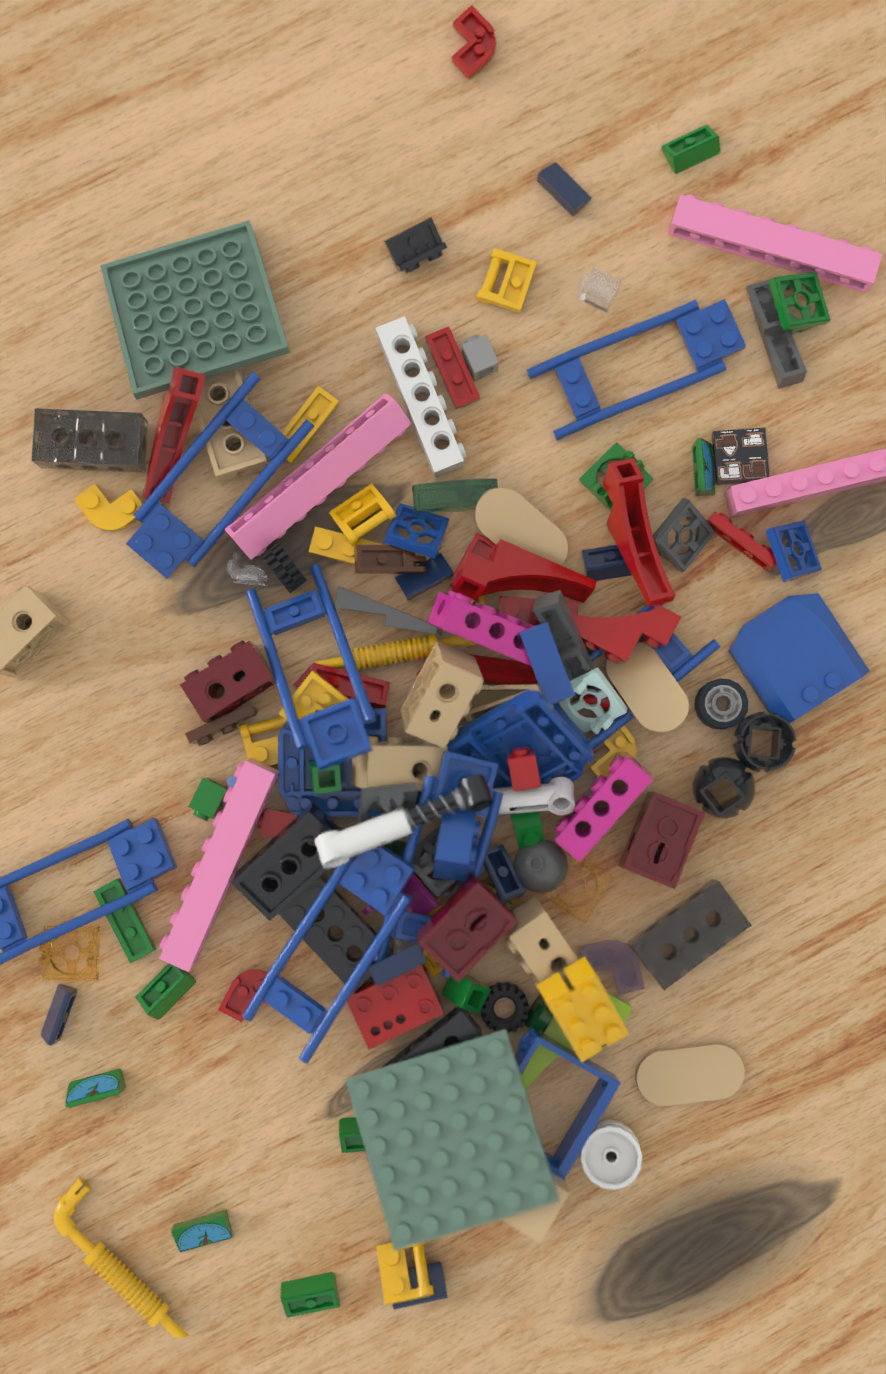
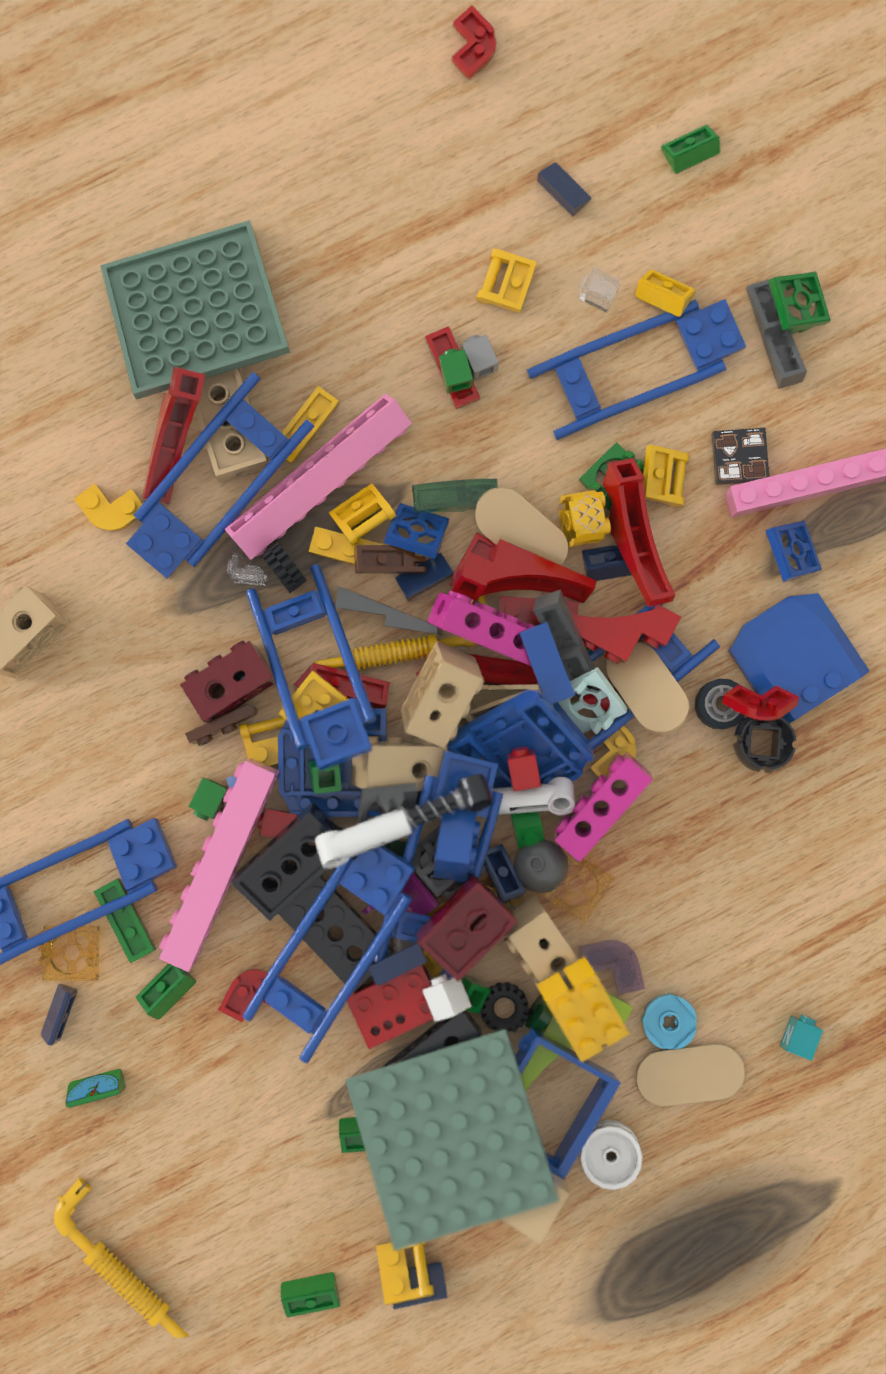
(80, 426): clear smoke brick -> none
(202, 1231): slope -> none
(400, 333): white brick -> none
(415, 245): black bracket -> none
(446, 997): none -> white brick
(455, 370): none -> green brick
(583, 517): none -> yellow brick
(658, 475): none -> yellow plate
(661, 839): dark red piece -> none
(664, 292): none -> yellow slope
(669, 1037): none -> medium azure plate
(697, 521): dark grey piece -> none
(703, 468): green slope -> none
(706, 940): clear smoke brick -> none
(739, 778): black piece -> none
(742, 541): red plate -> none
(769, 706): none -> red plate
(774, 243): bright pink brick -> none
(801, 1037): none -> teal brick

